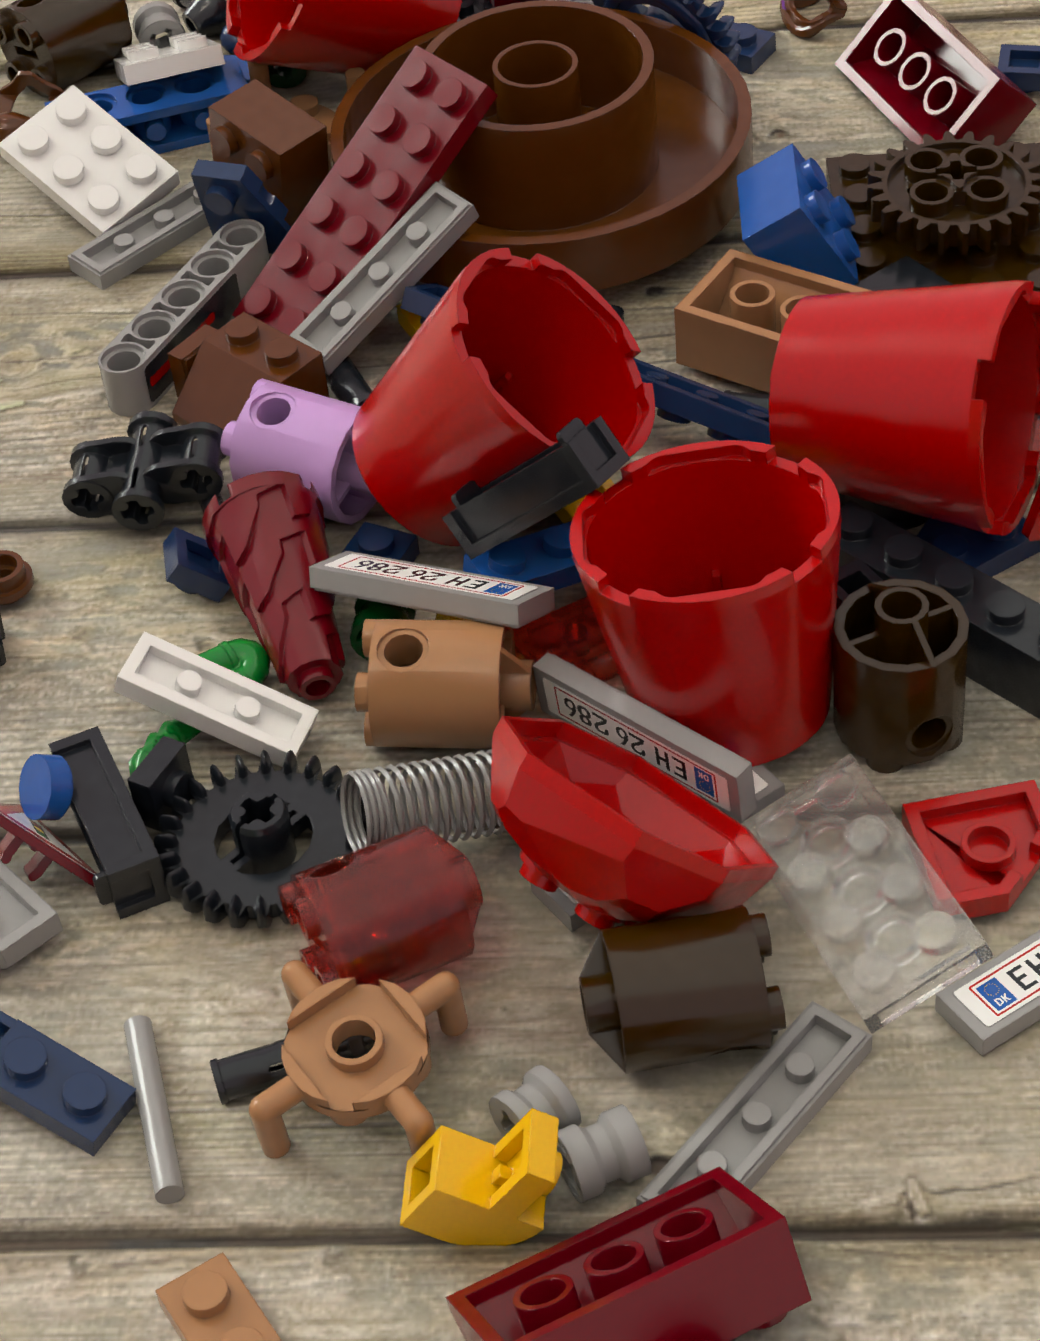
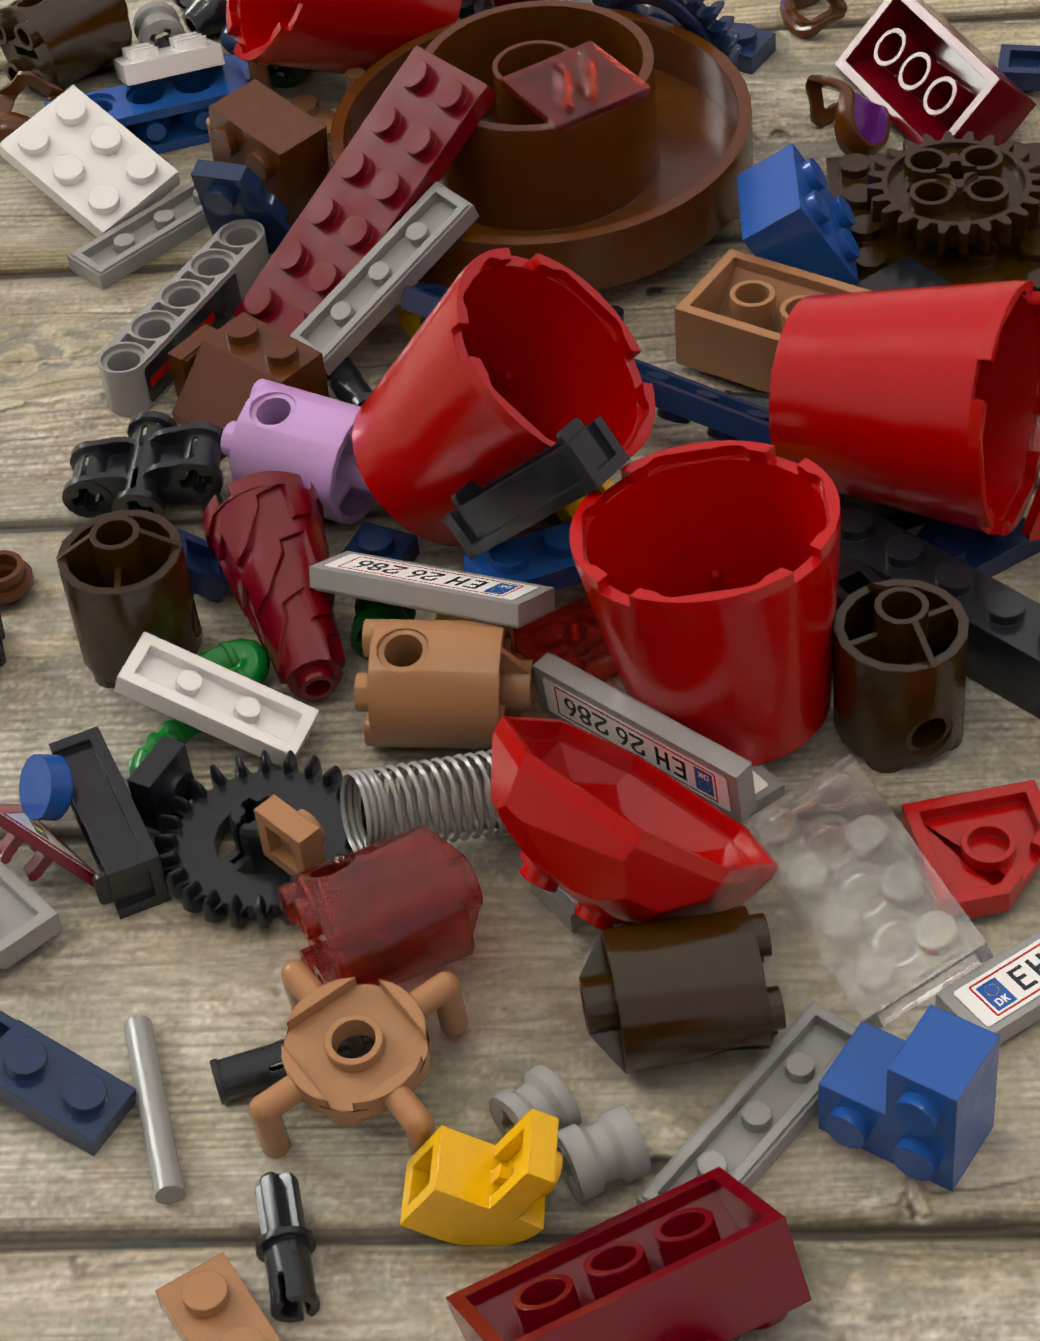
(123, 579): none -> dark brown cylinder
(286, 1247): none -> black axle
(289, 836): none -> medium nougat plate
(575, 86): none -> clear red piece
(858, 123): none -> reddish brown piece
(915, 1099): none -> blue brick

